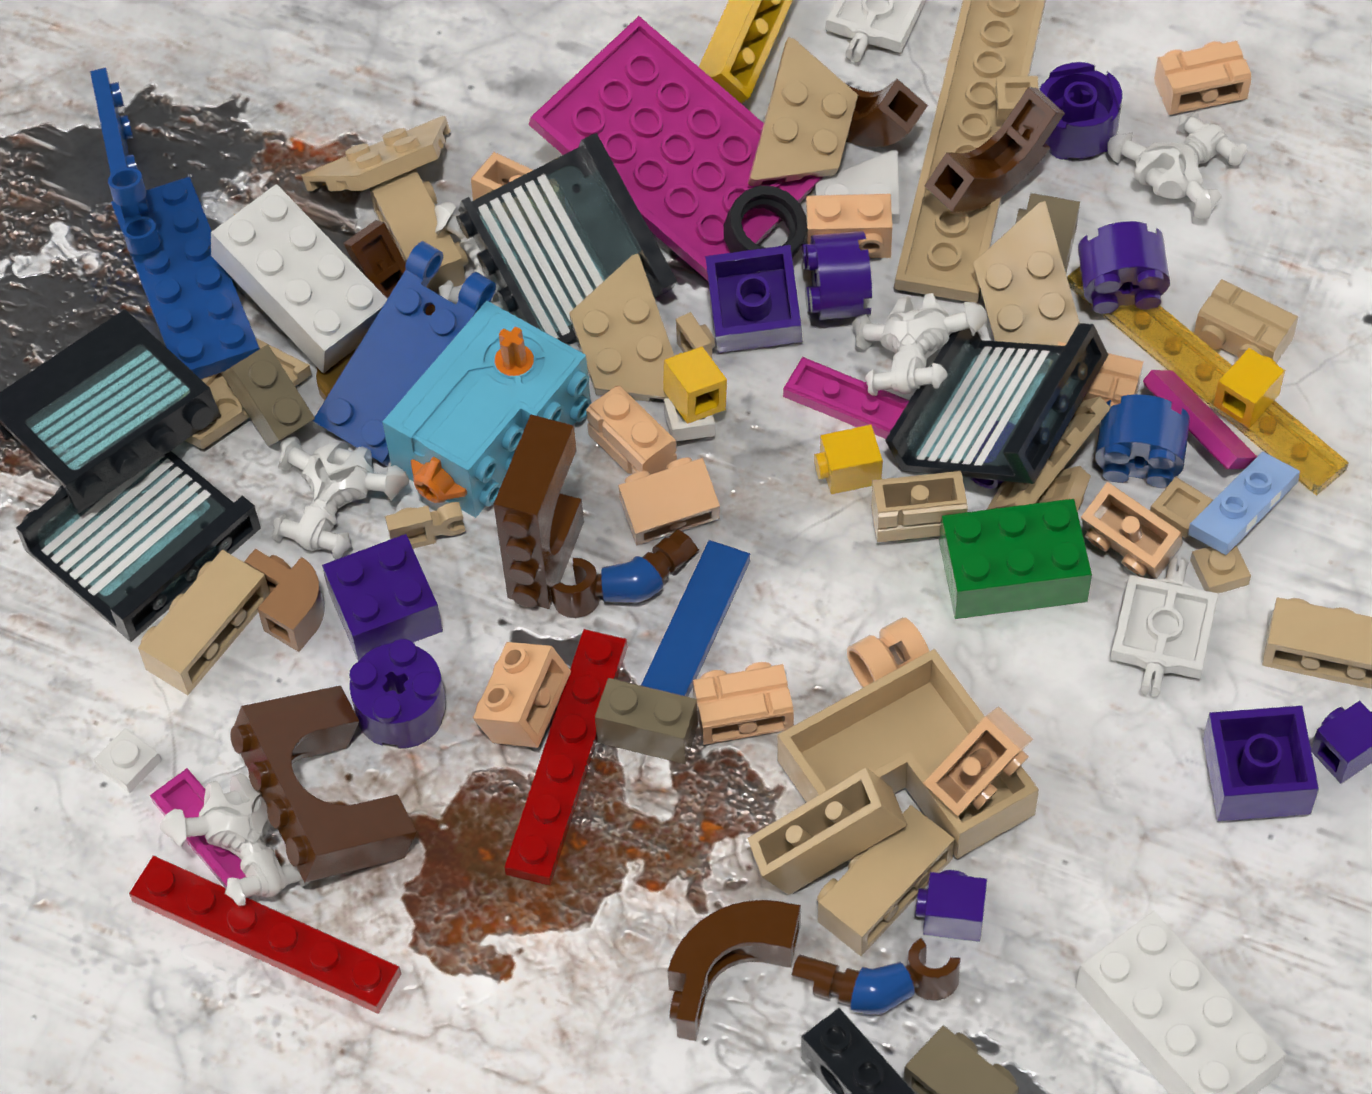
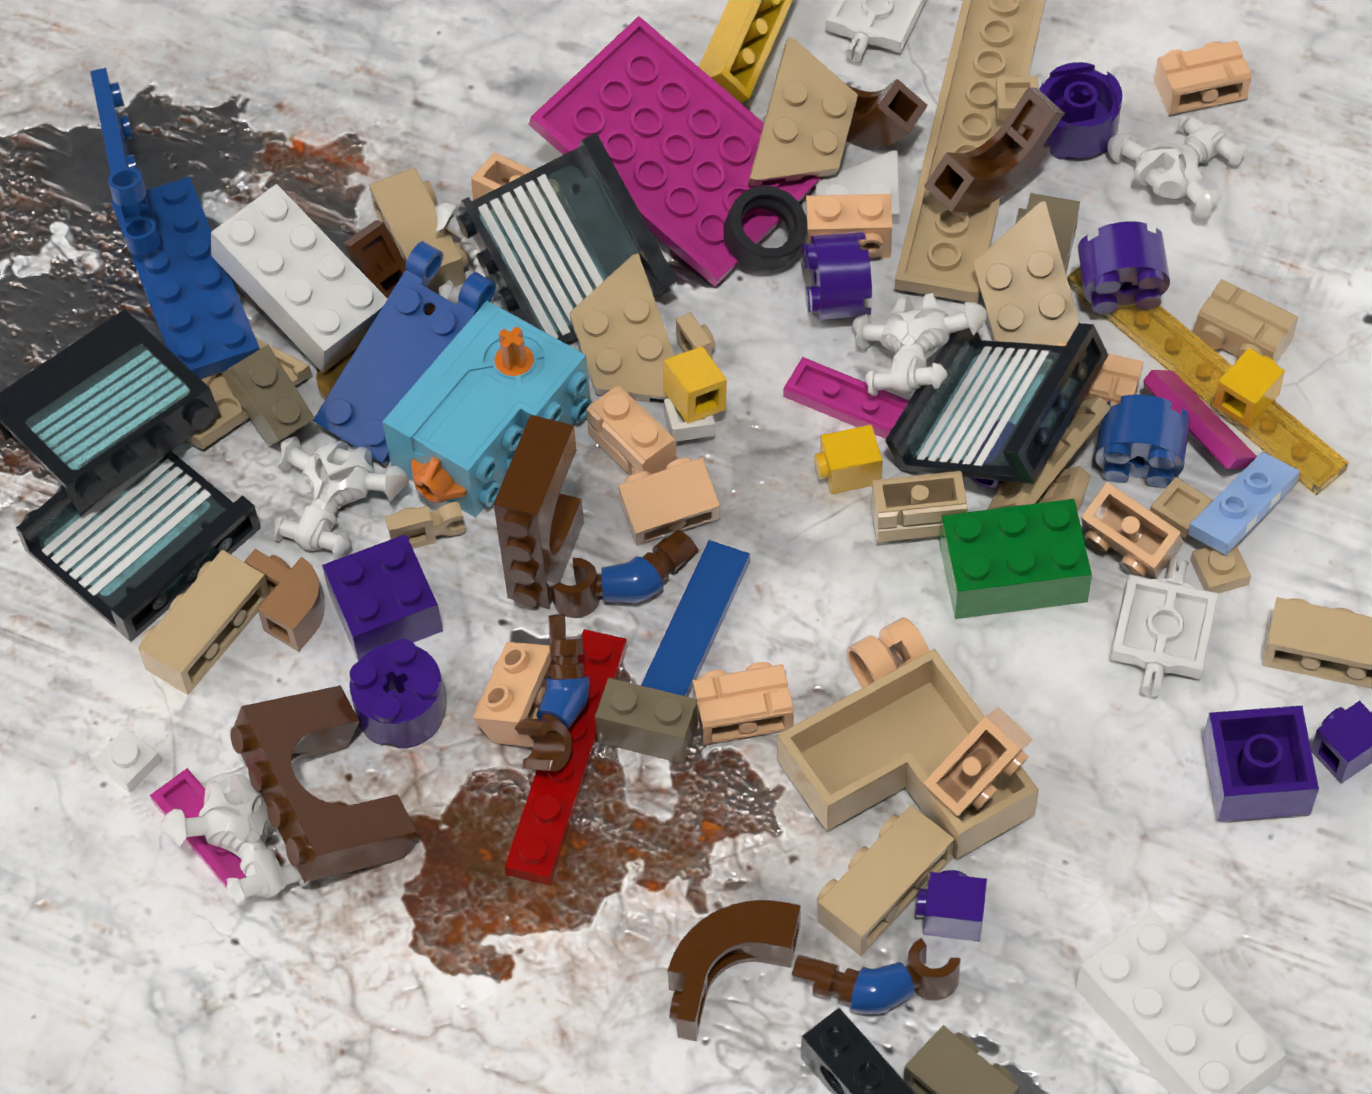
(266, 934): red plate -> none
(371, 165): tan wing -> none
(561, 704): none -> reddish brown piece
(754, 299): dark purple brick -> none
(827, 831): tan brick -> none

